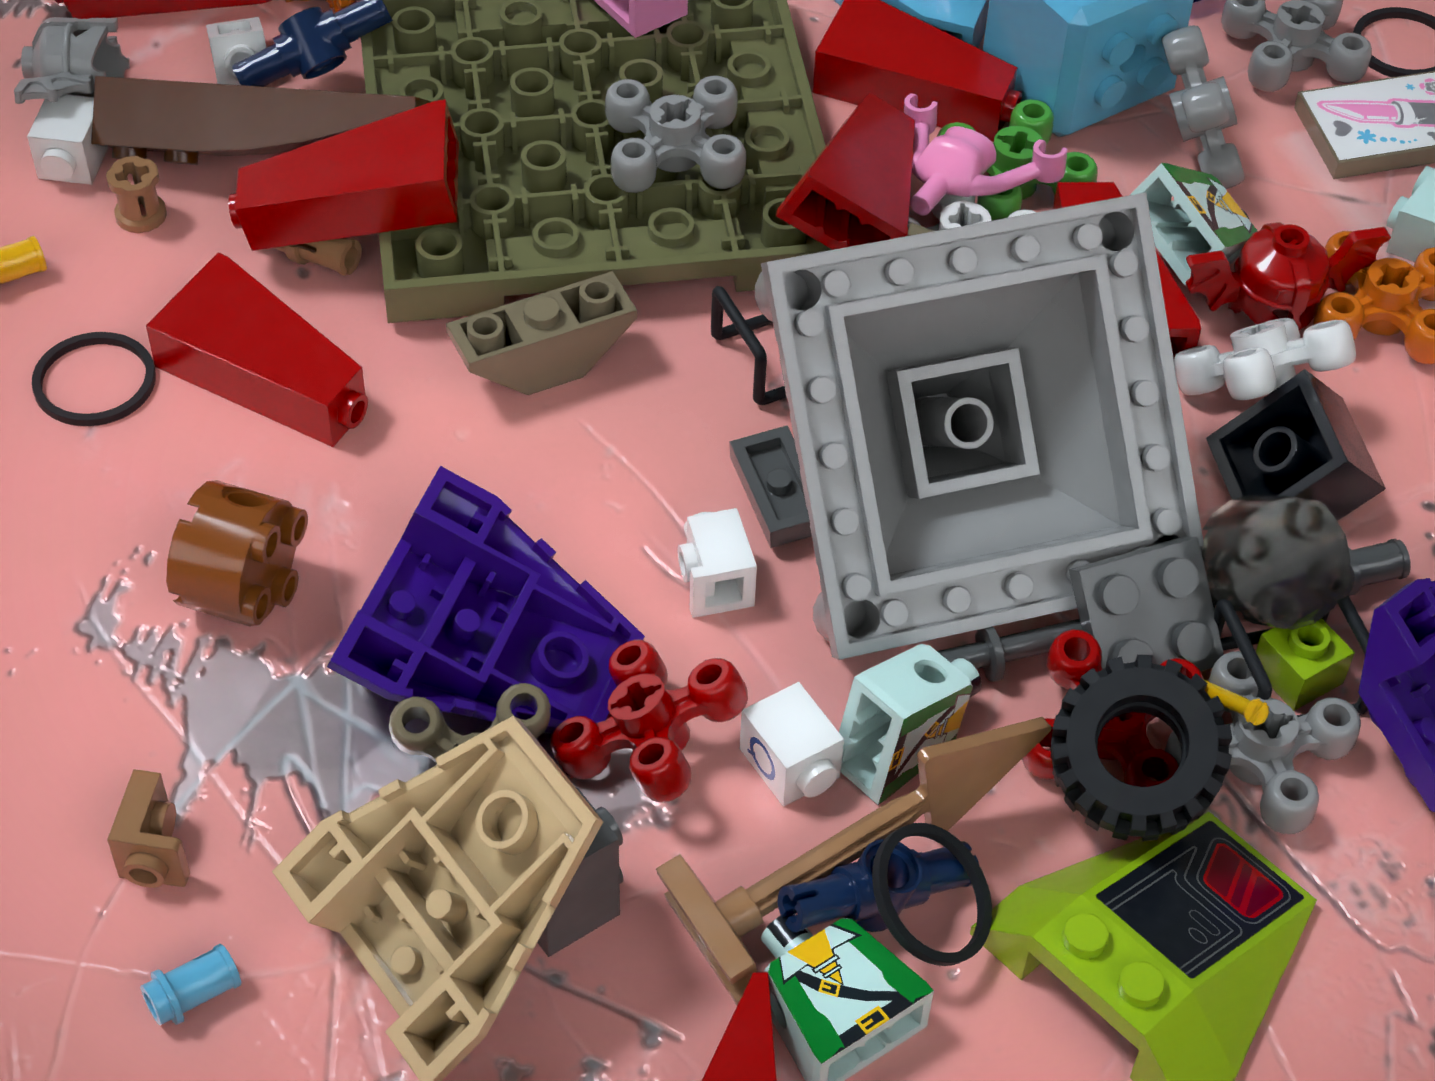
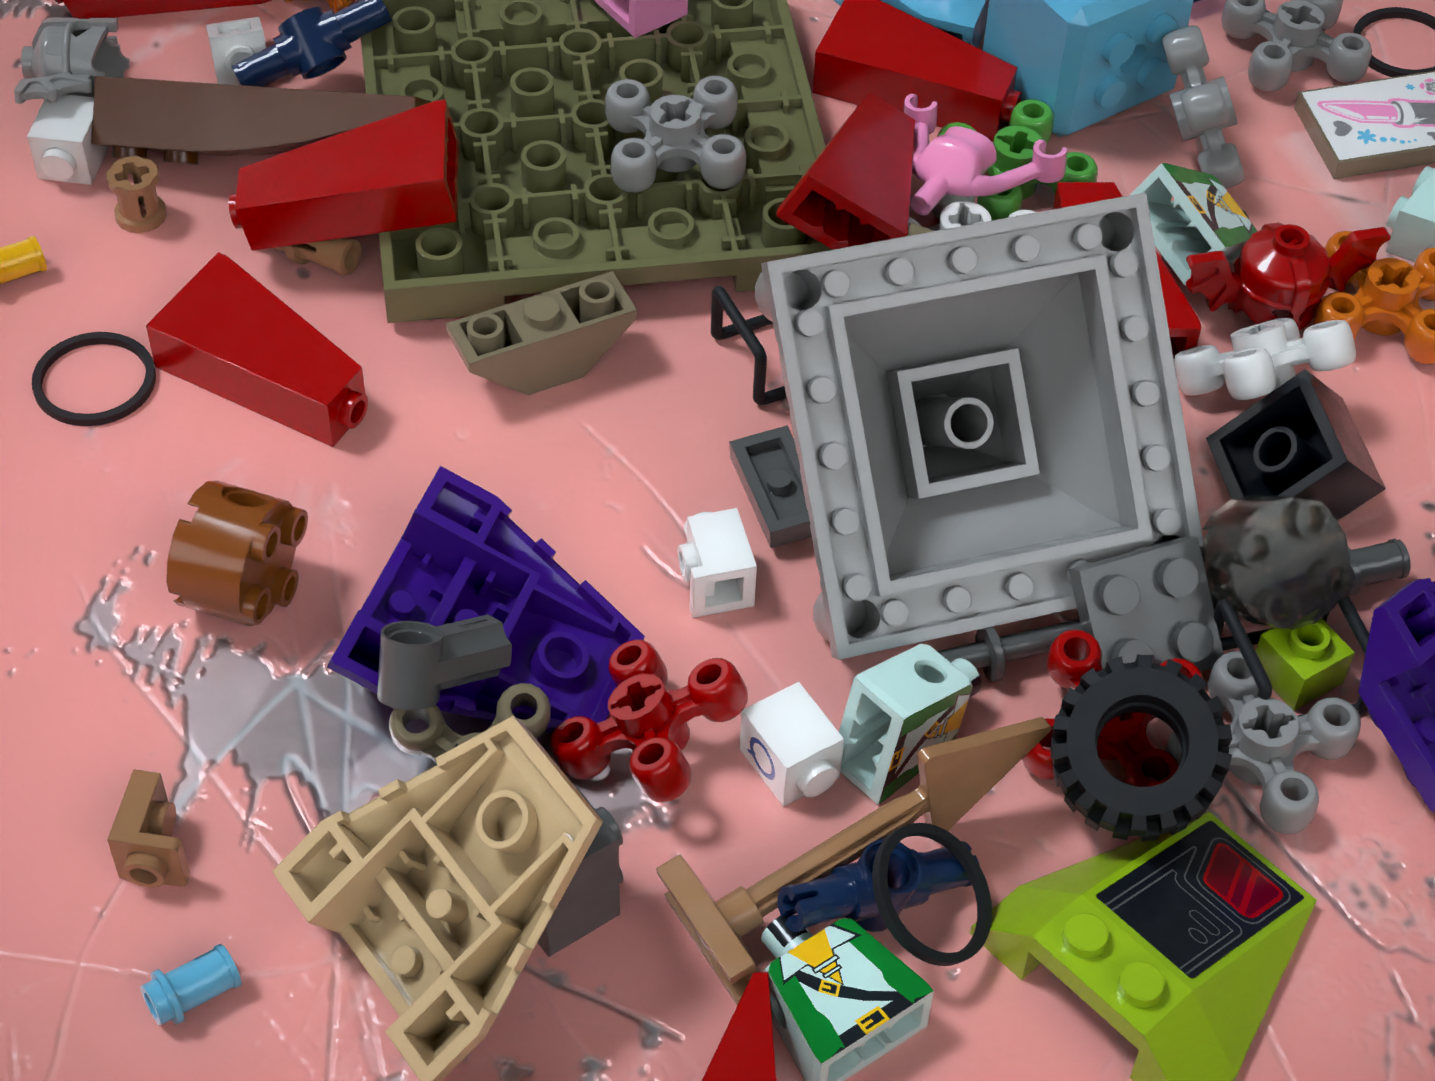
(427, 658): none -> dark grey piece
(1253, 710): yellow piece -> none

